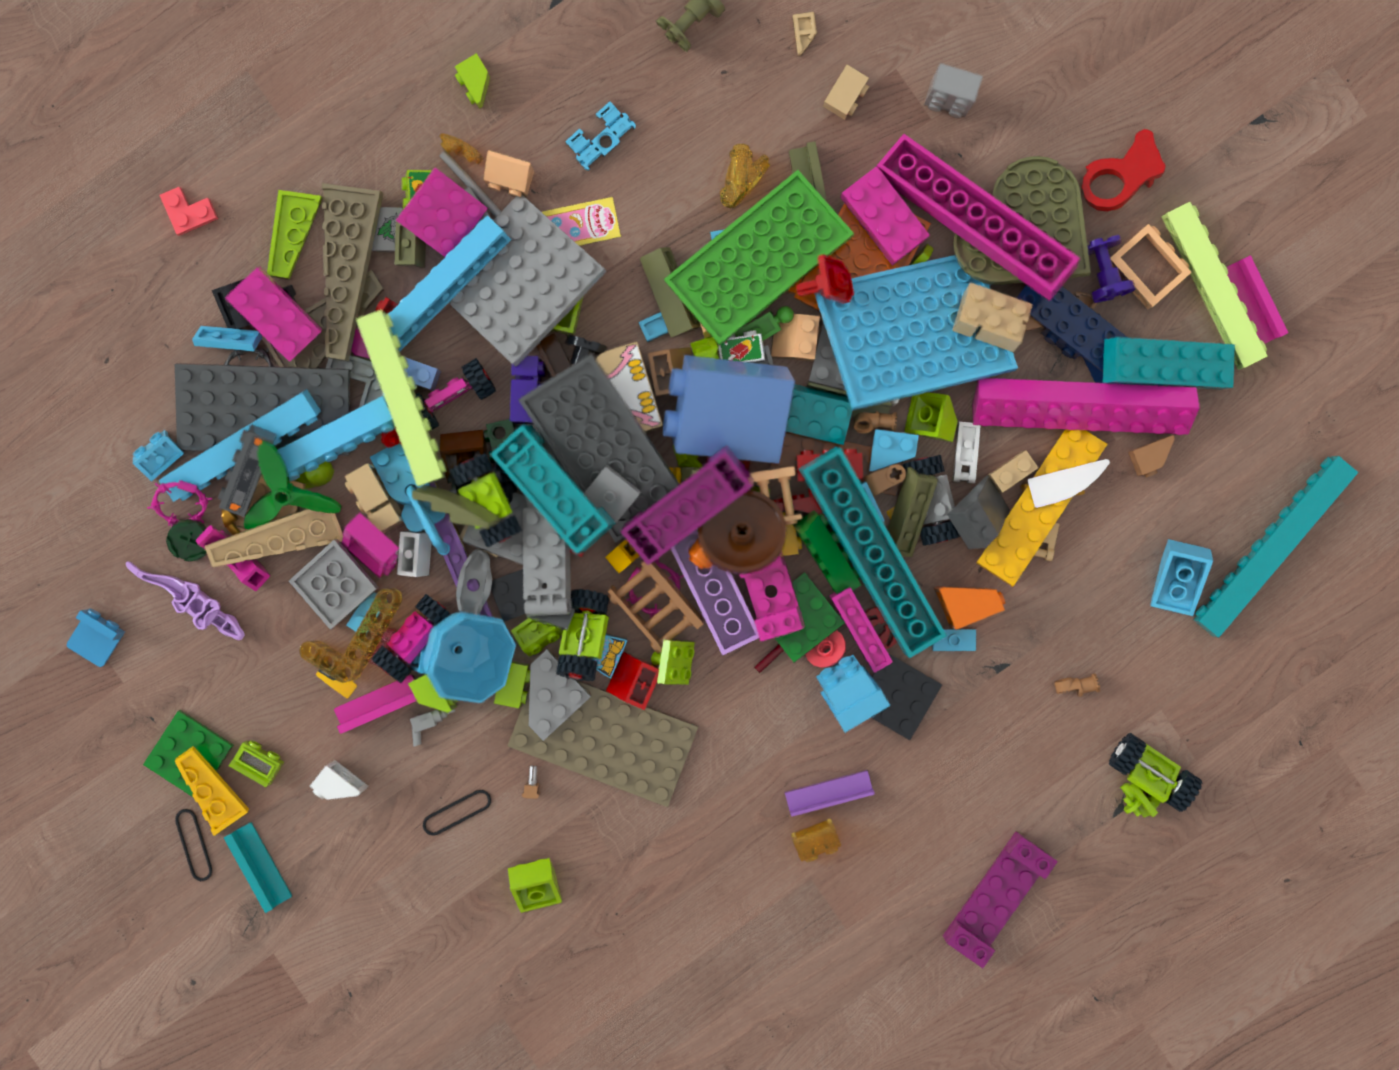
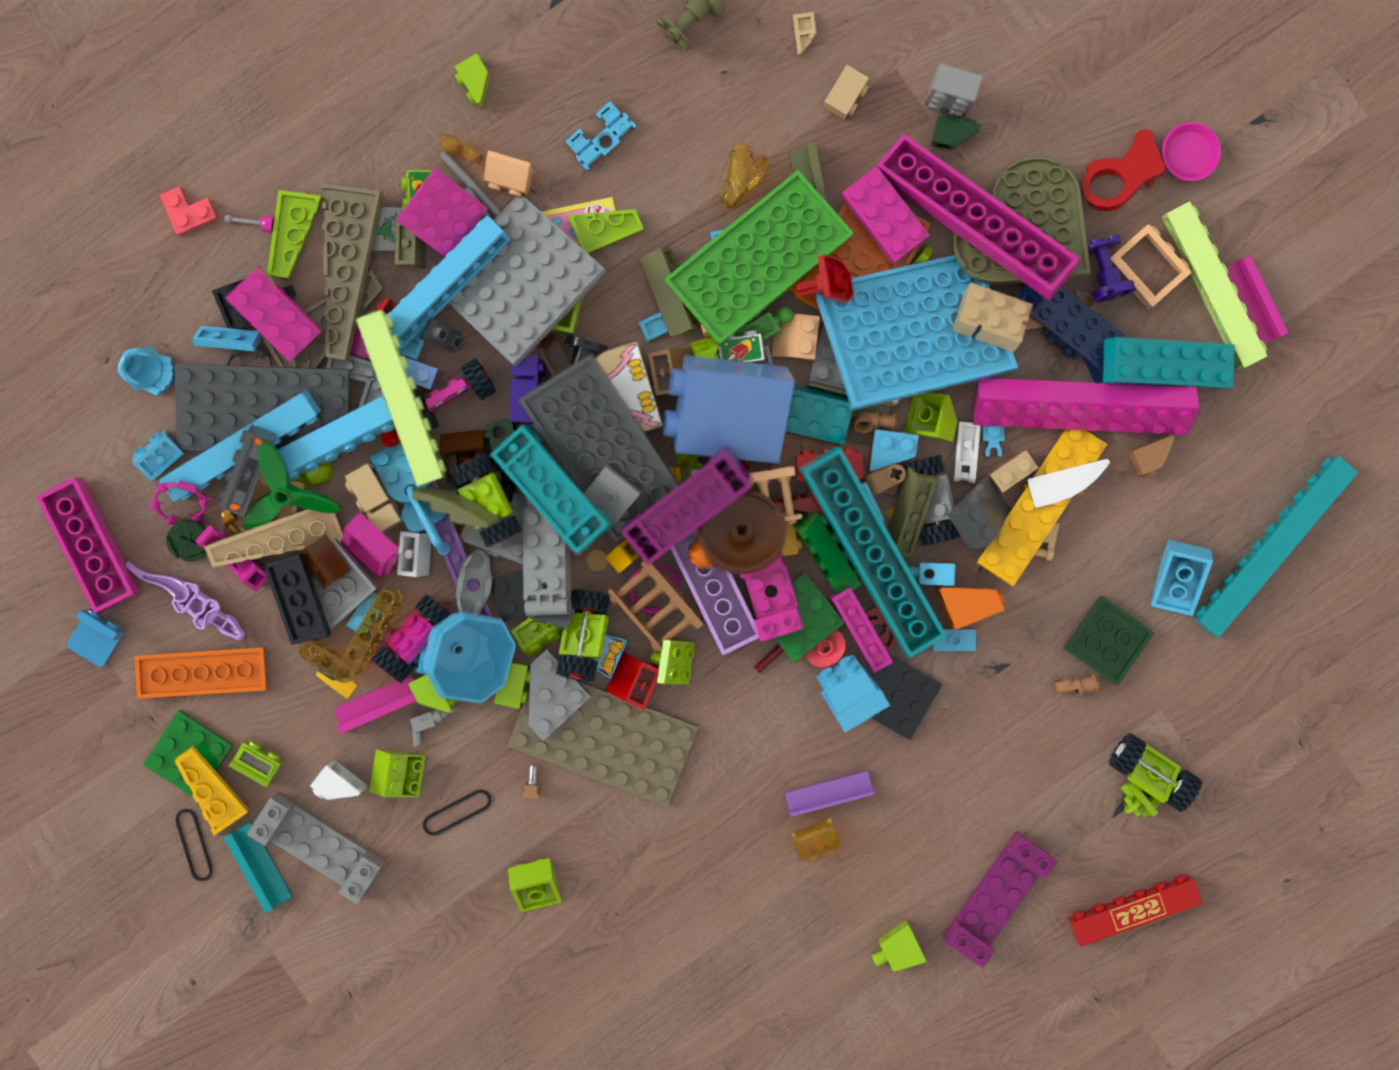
(88, 544): none -> dark pink brick
(147, 370): none -> medium azure hair
(201, 672): none -> orange plate
(266, 223): none -> hinge
(297, 599): none -> black plate
(317, 846): none -> light grey plate
(325, 562): none -> reddish brown panel
(397, 773): none -> lime slope
(414, 347): none -> medium azure plate
(443, 335): none -> dark grey hips
(596, 560): none -> clear yellow plate
(604, 228): none -> lime wing
(899, 949): none -> lime torso
(943, 573): none -> medium azure torso
(952, 132): none -> dark green slope
(992, 436): none -> medium azure plate
(1109, 640): none -> dark green plate
(1134, 910): none -> red brick
(1191, 151): none -> dark pink piece

